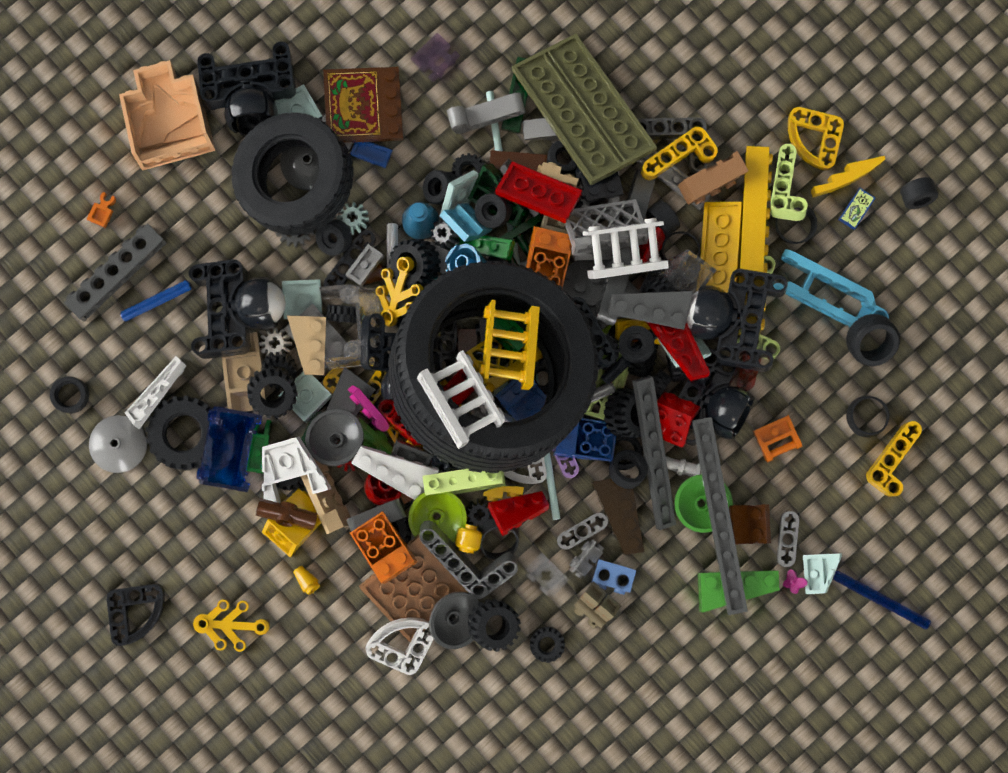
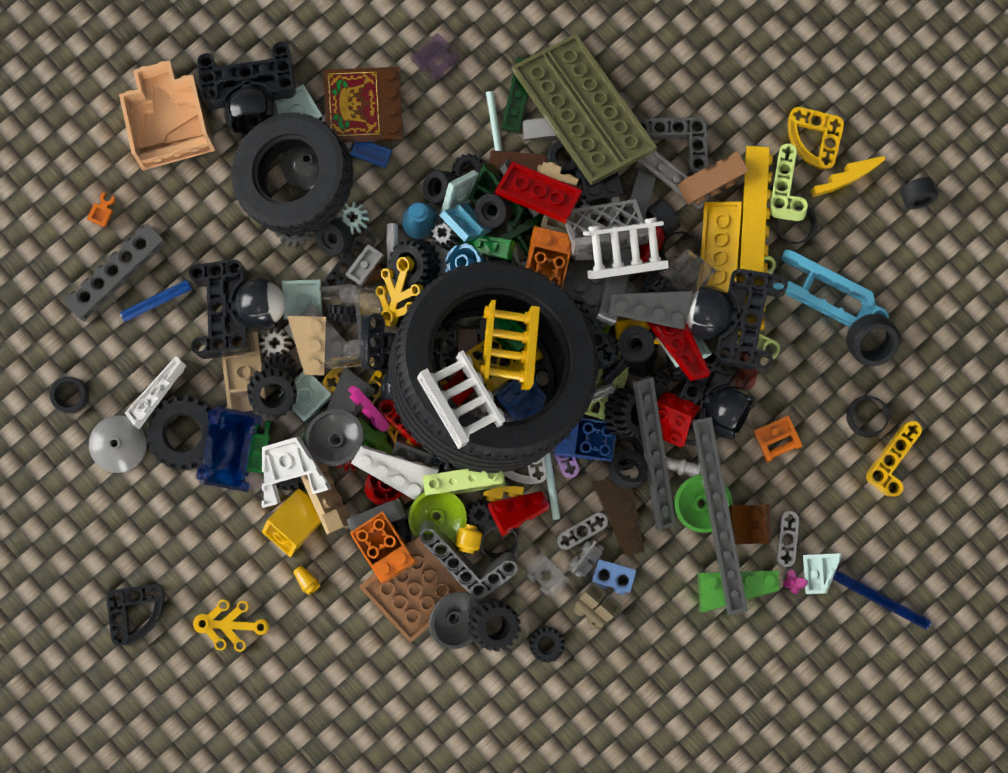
(286, 514): reddish brown piece -> none
(403, 657): white beam -> none
(486, 113): light grey beam -> none
(676, 156): yellow beam -> none
(856, 208): tile -> none

